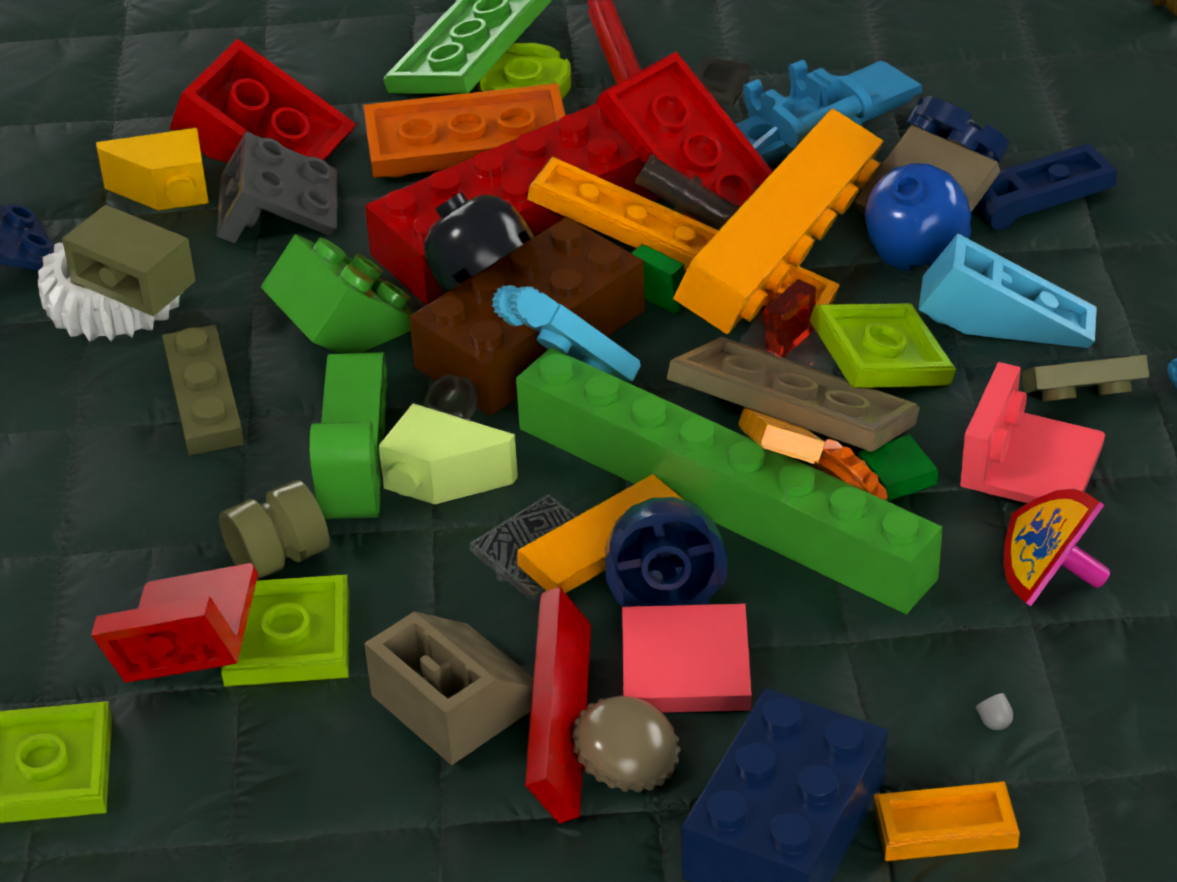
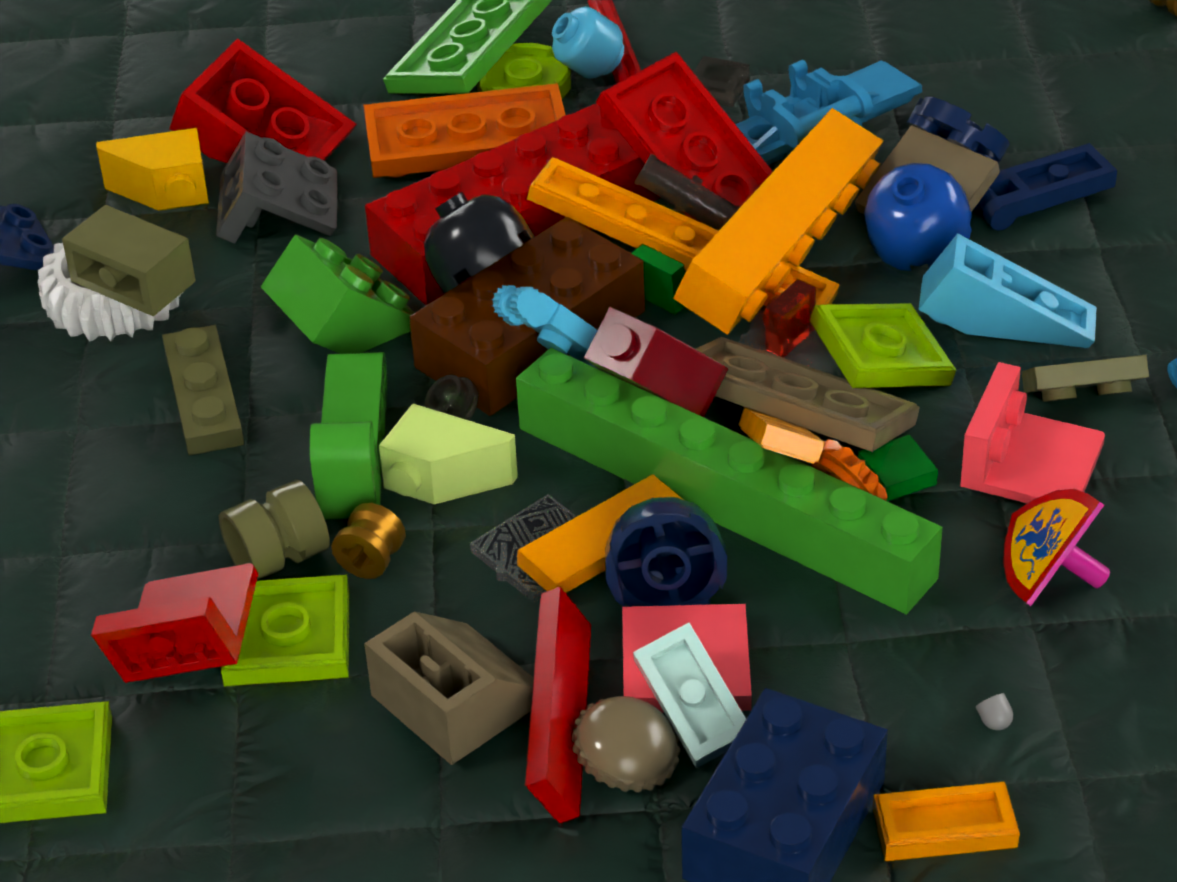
(368, 540): none -> pearl gold wheel
(587, 42): none -> medium azure head
(655, 362): none -> dark red slope
(691, 693): none -> light aqua plate

